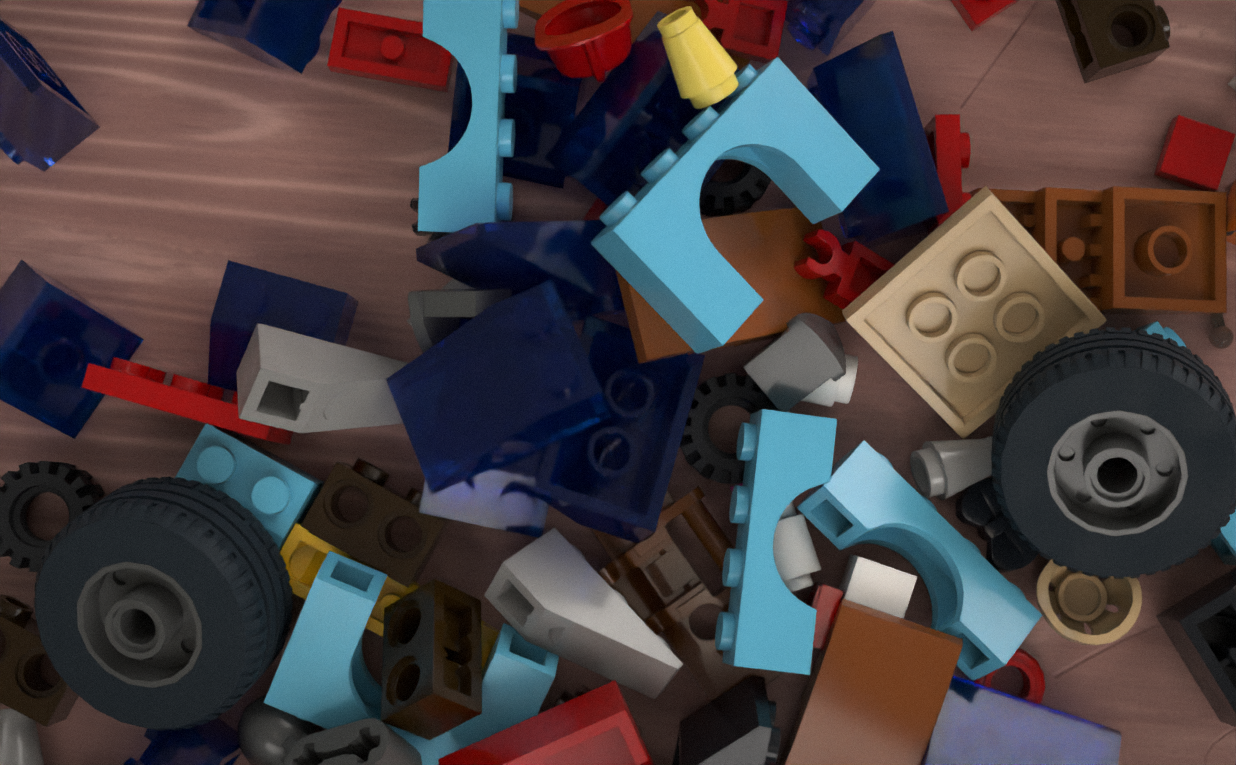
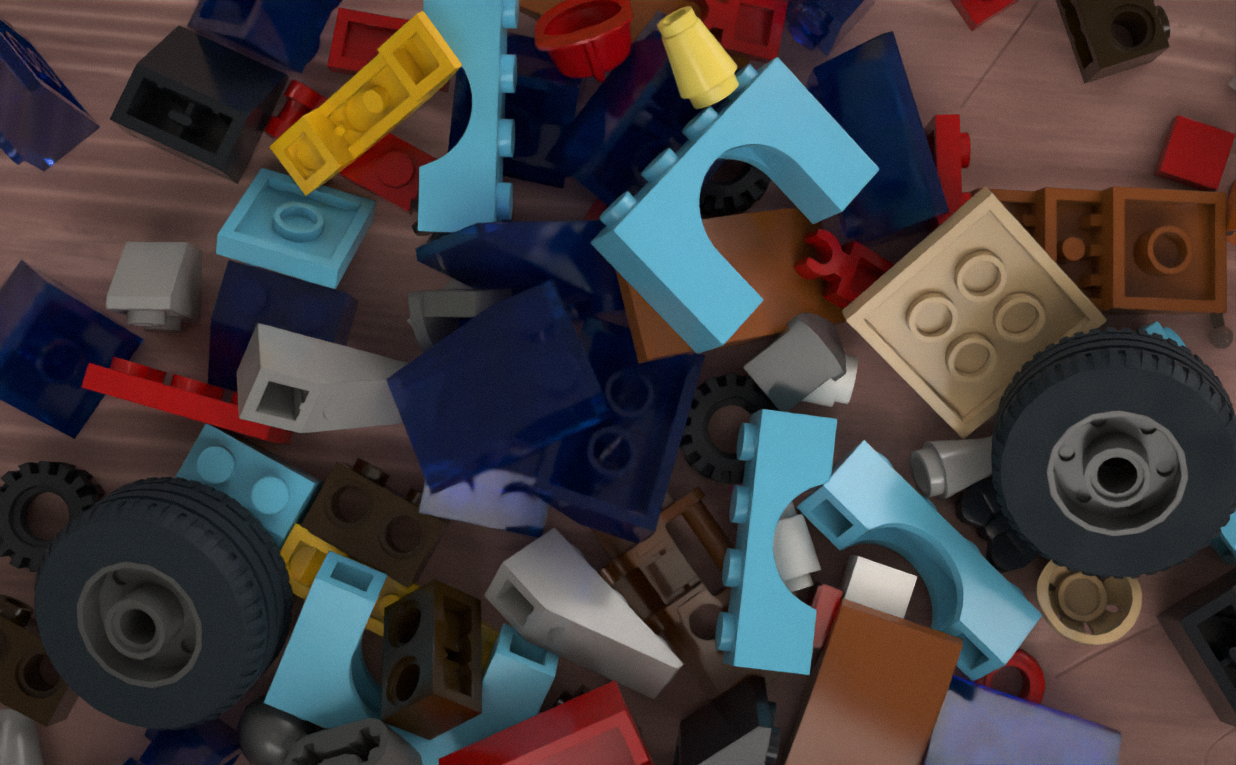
(157, 285): none -> light grey slope
(200, 102): none -> black slope
(294, 232): none -> medium azure plate
(368, 106): none -> yellow slope
(384, 170): none -> red plate

